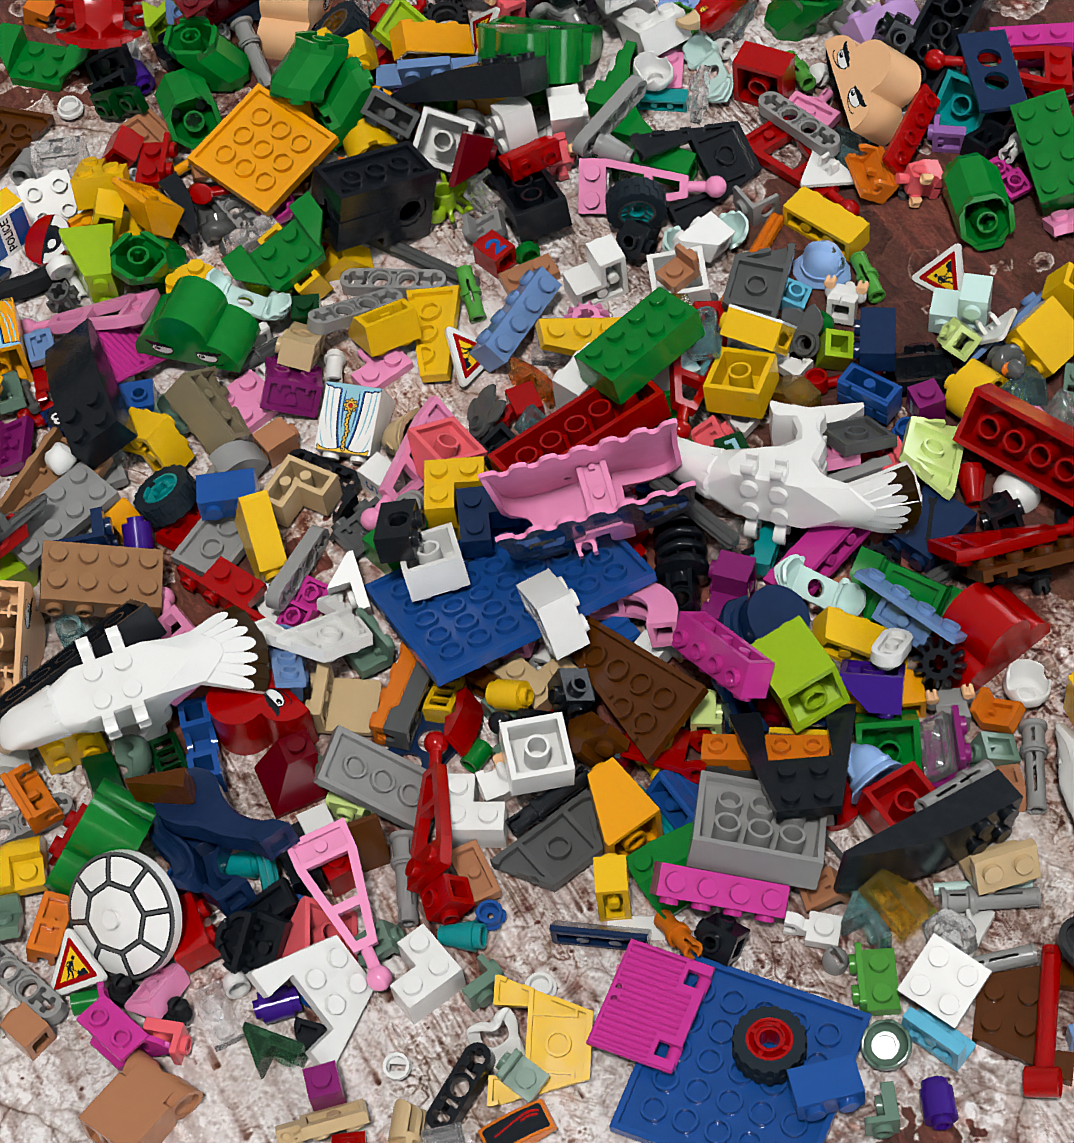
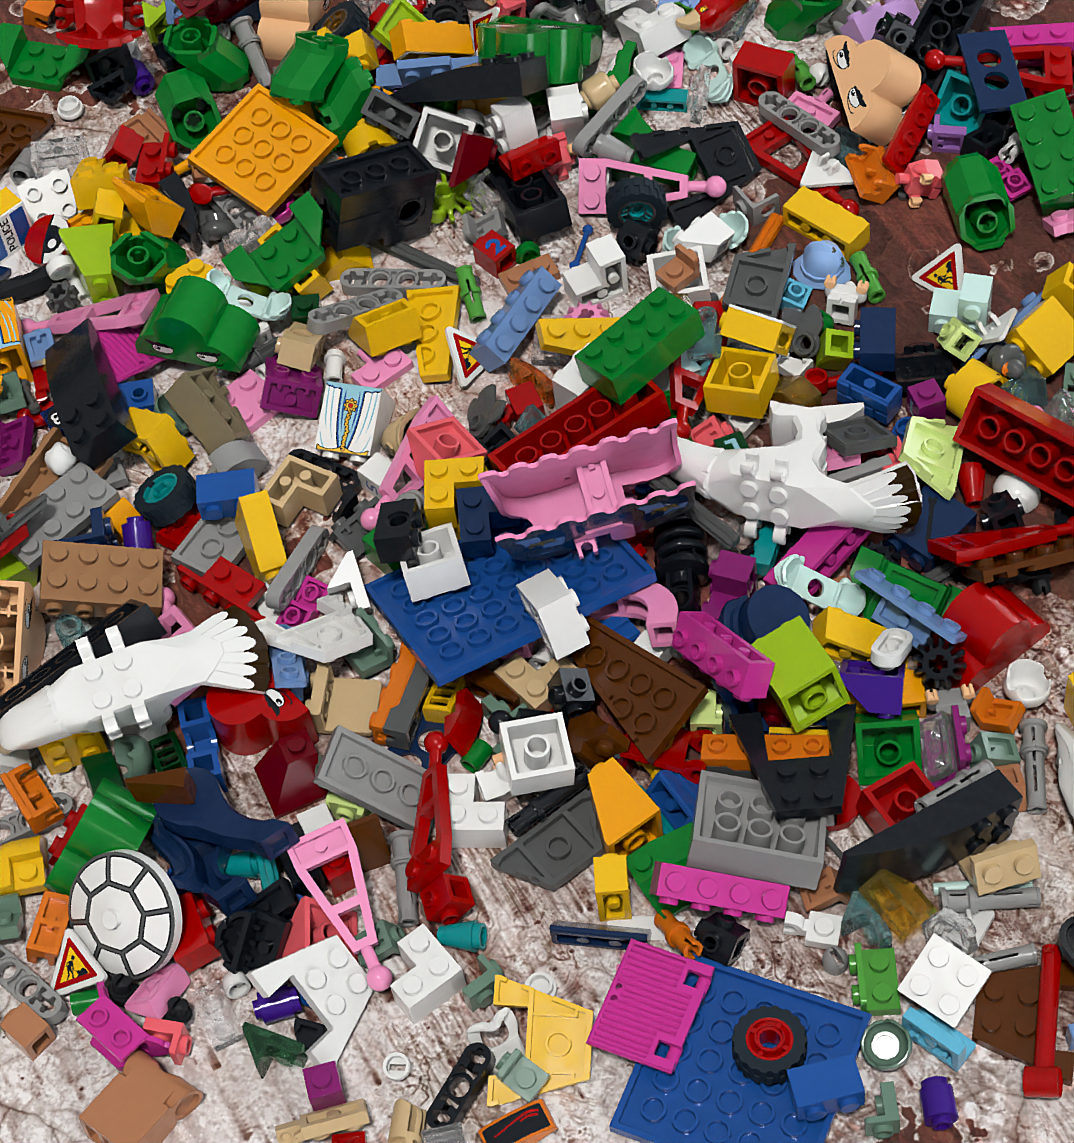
(118, 101): dark green slope -> none
(277, 440): nougat brick -> none
(471, 863): nougat plate -> none
(490, 907): blue plate -> none
(509, 694): yellow brick -> none
(587, 230): none -> blue hinge
(598, 90): none -> tan head
(868, 766): light blue piece -> none

